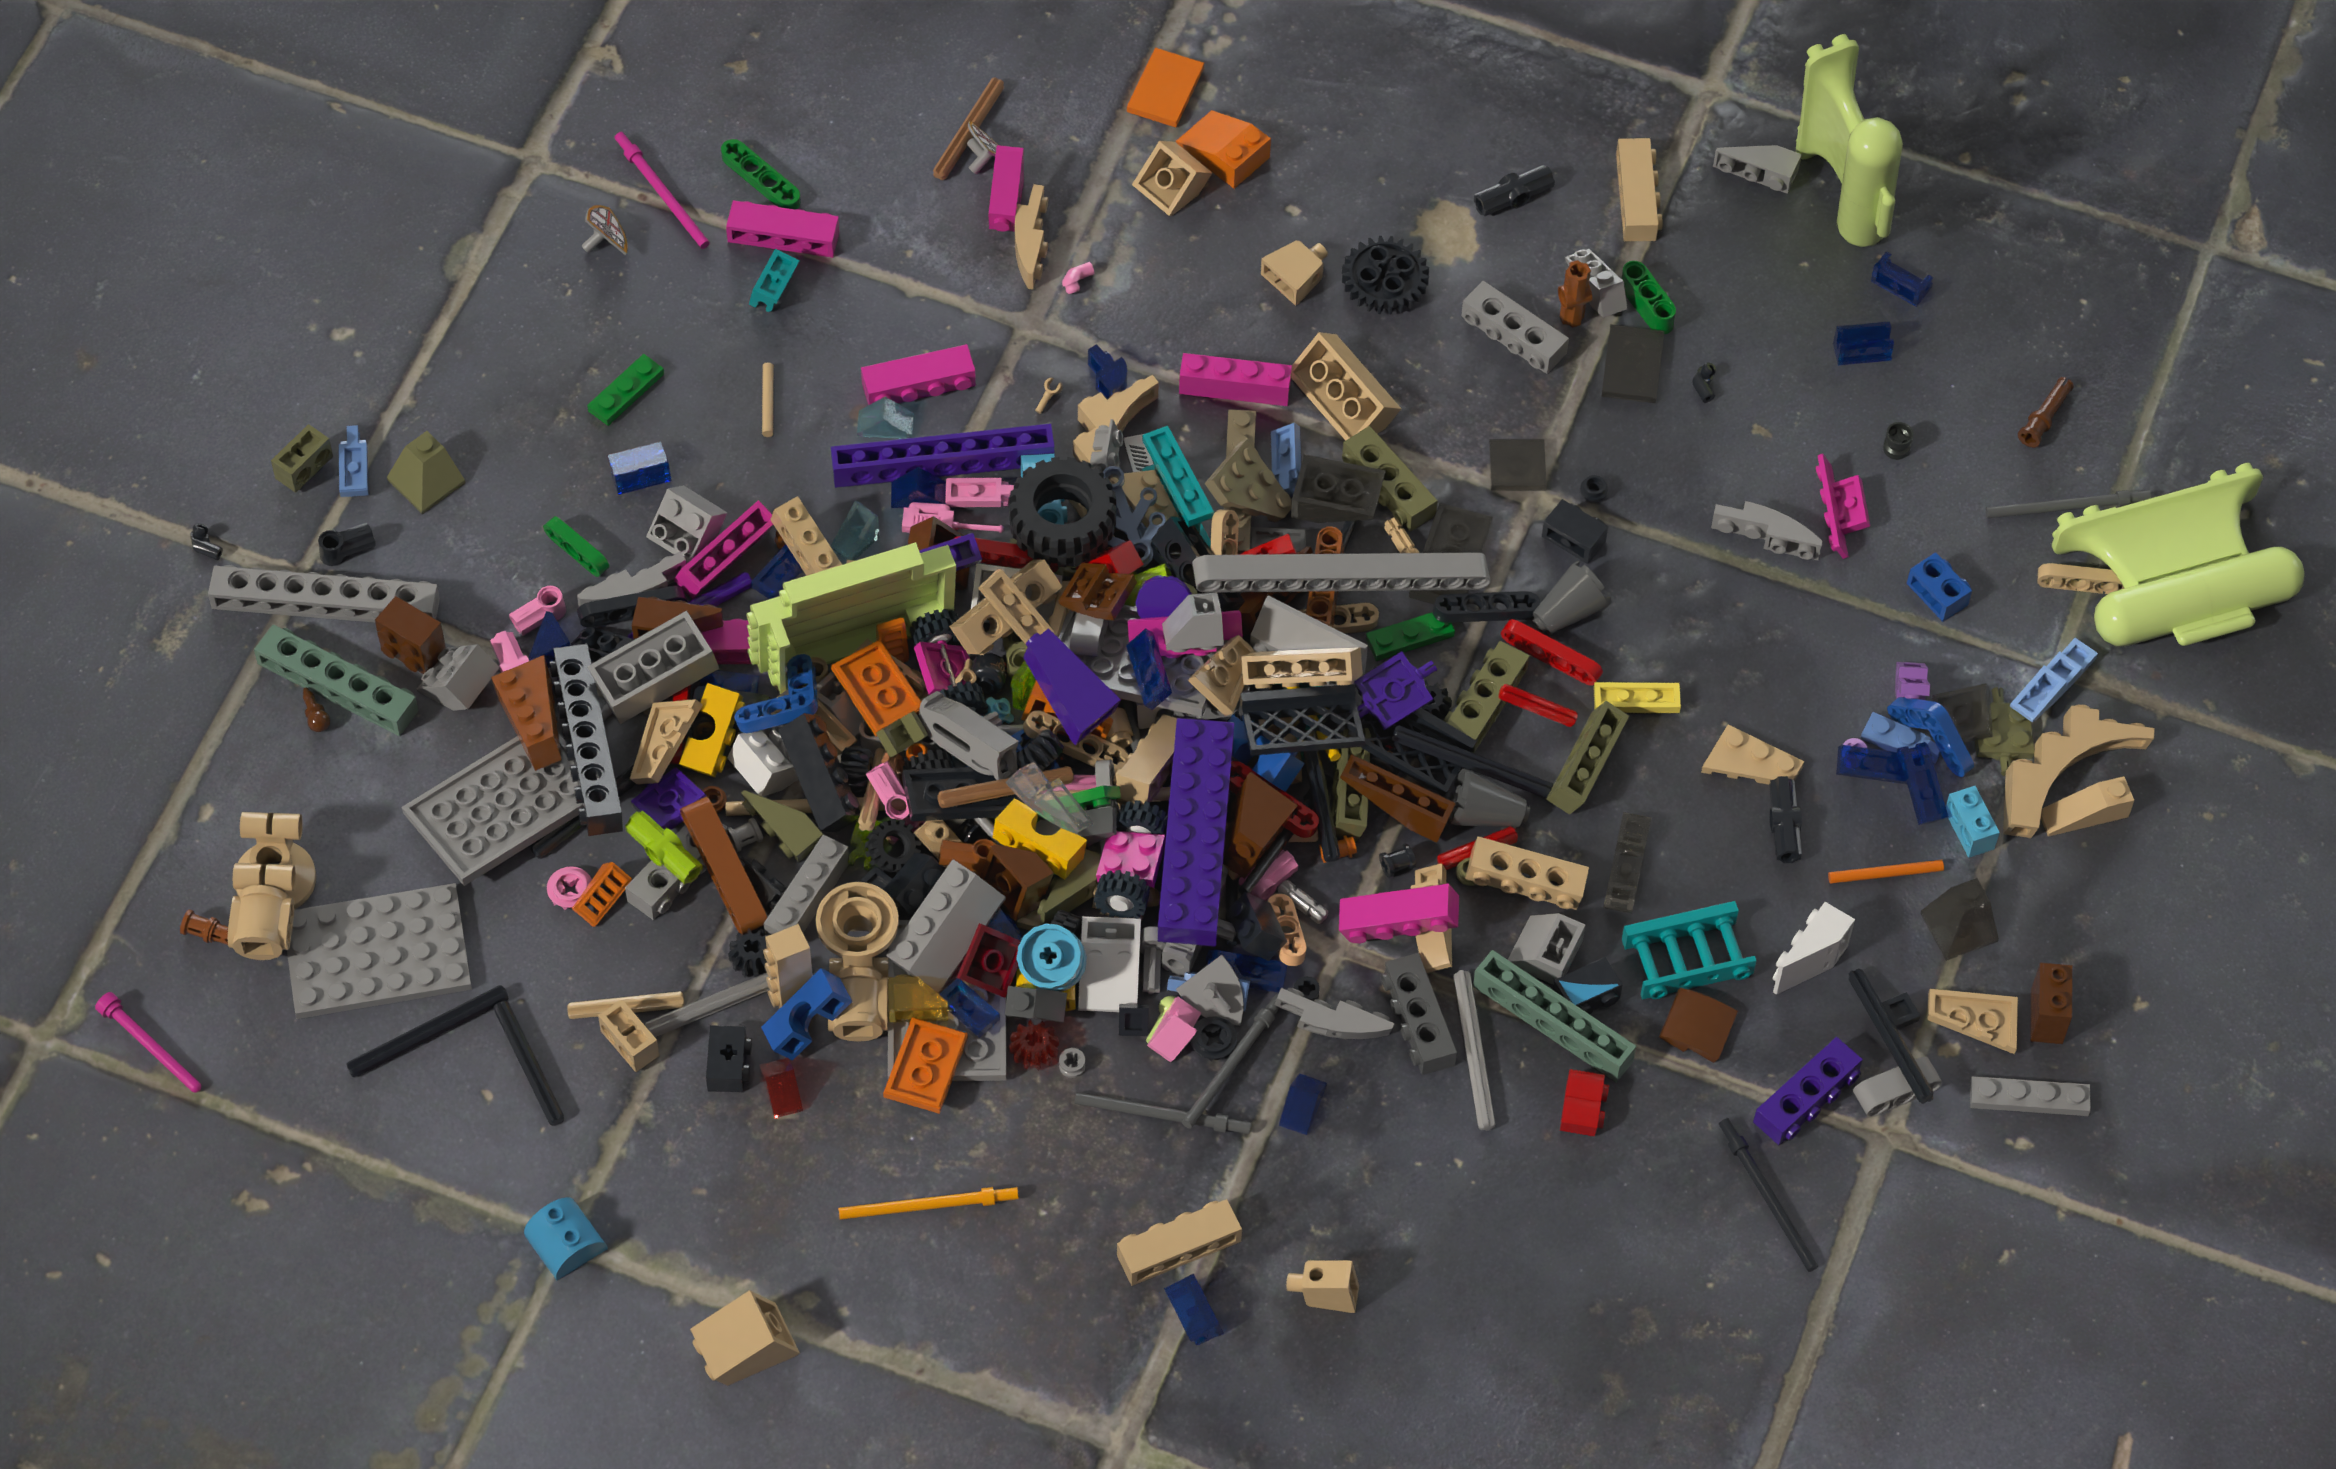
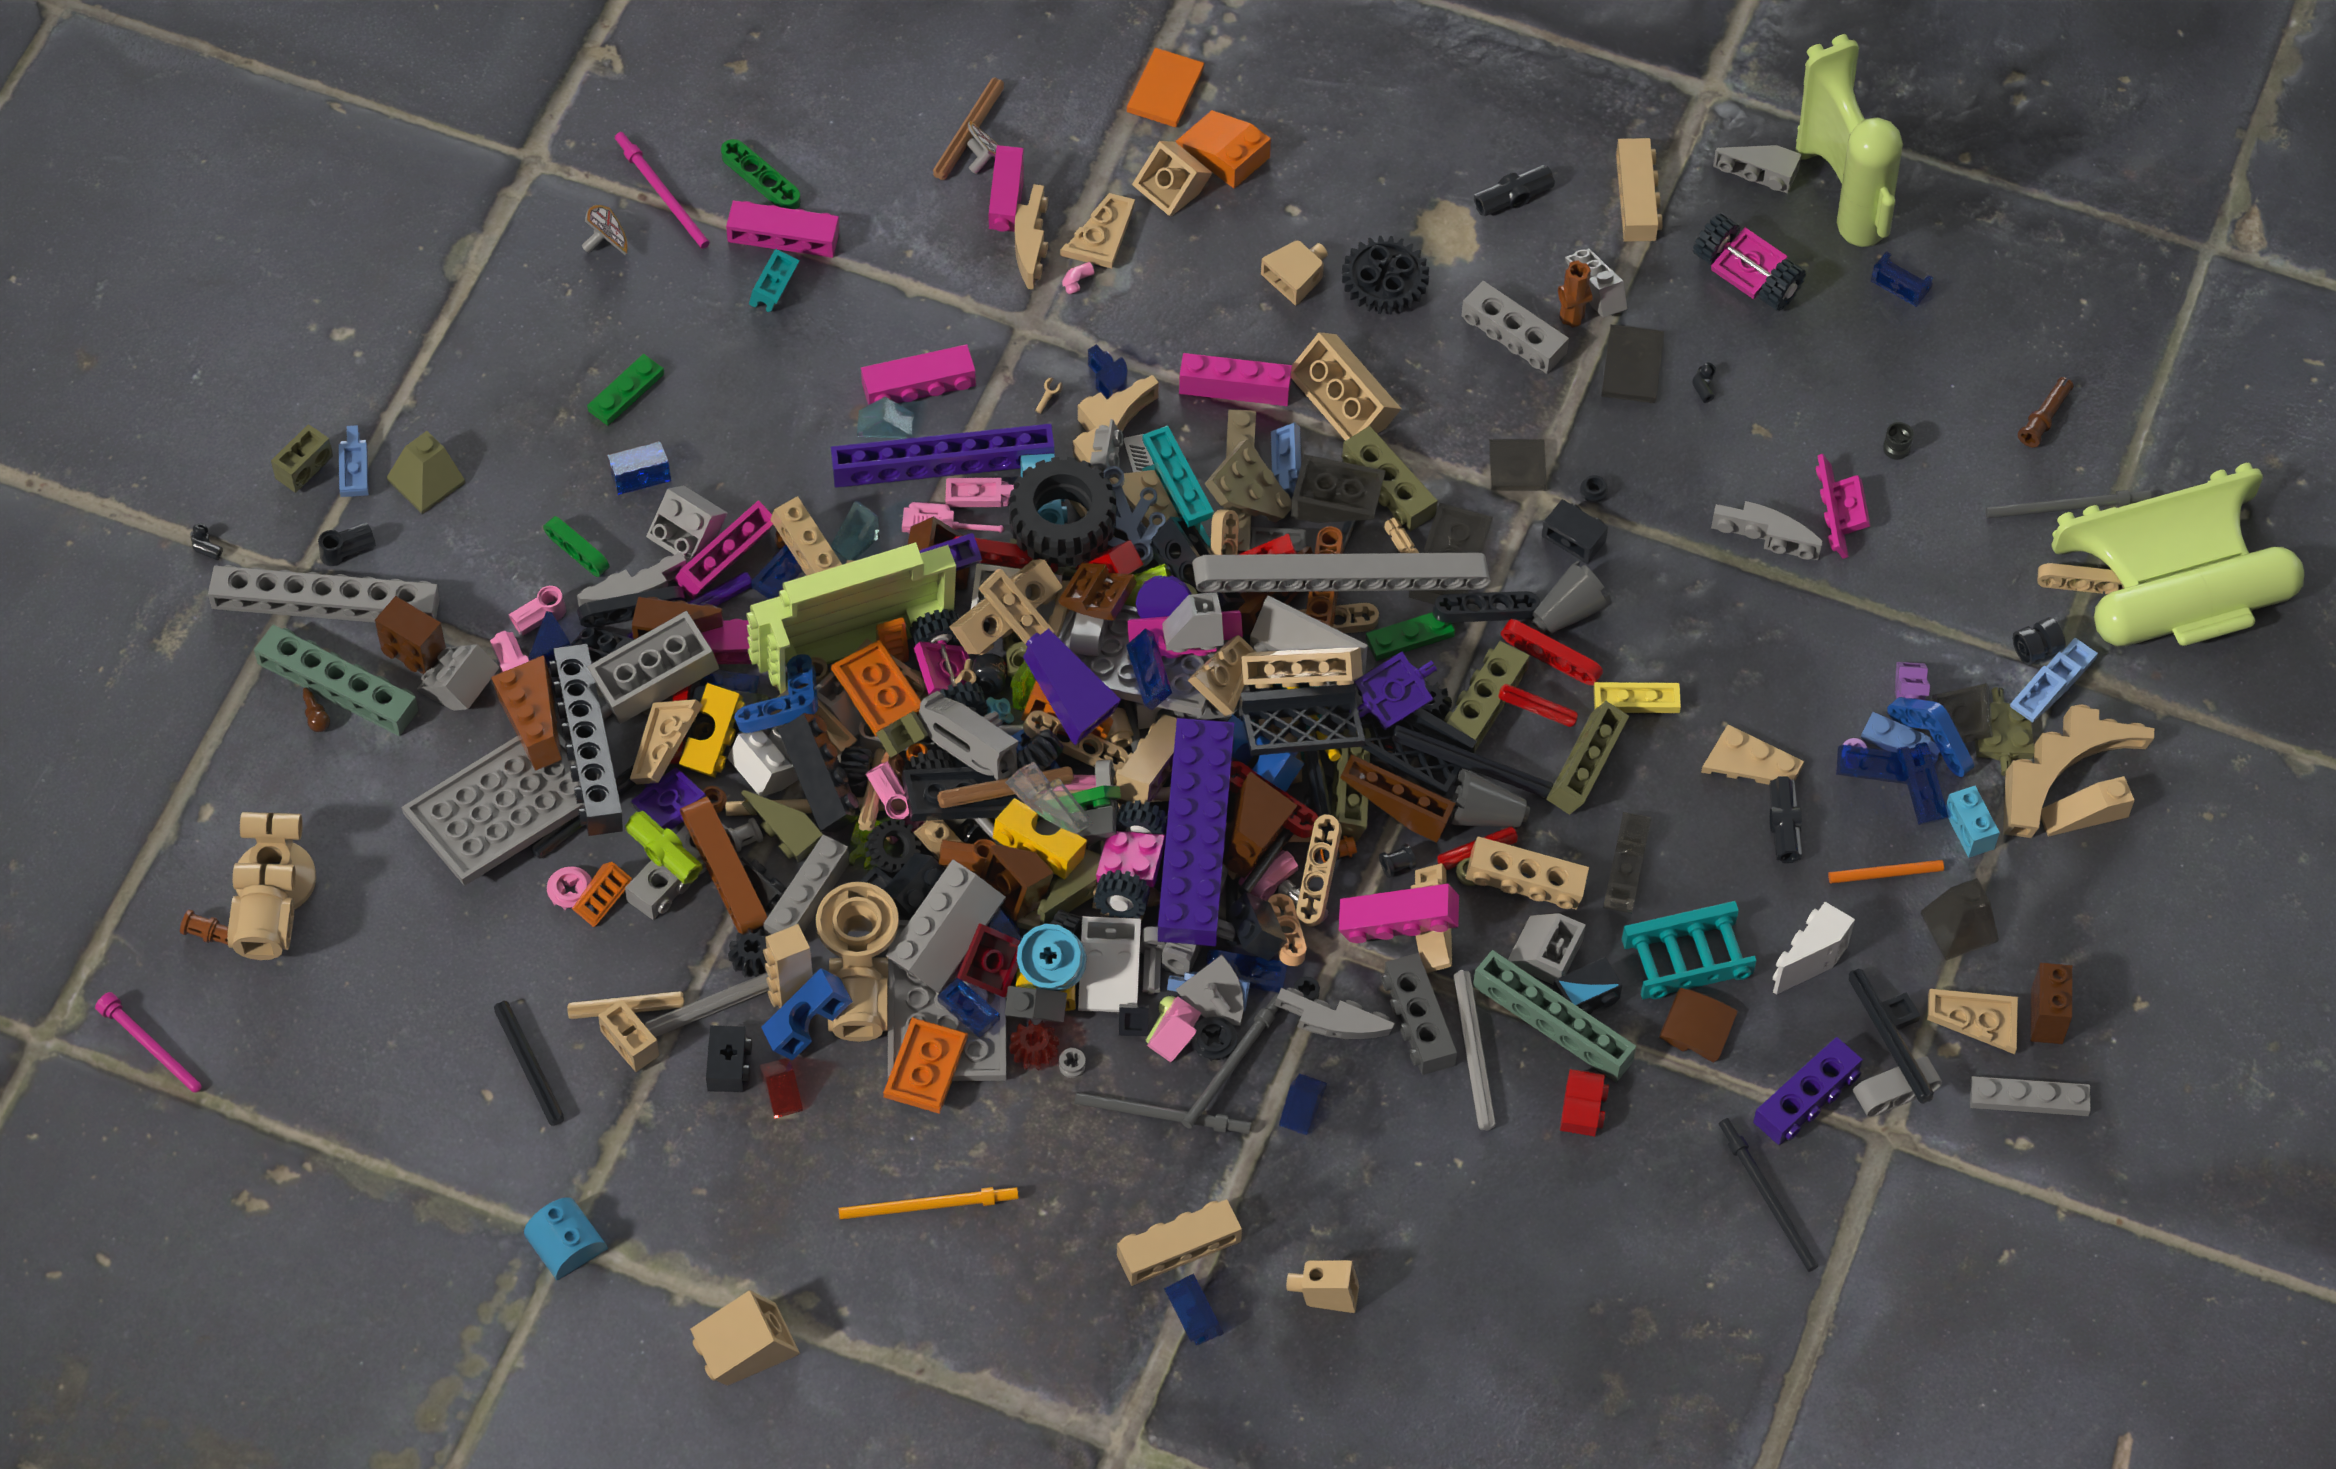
(377, 951): light grey plate -> none
(426, 1031): black axle -> none
(767, 400): tan bar -> none
(915, 999): clear yellow slope -> none
(917, 487): clear blue slope -> none
(1103, 233): none -> tan wing
(1323, 870): none -> tan beam
(1652, 308): green beam -> none
(1749, 262): none -> plate
(1863, 343): clear blue hinge -> none
(1934, 590): blue brick -> none
(2042, 640): none -> black wheel

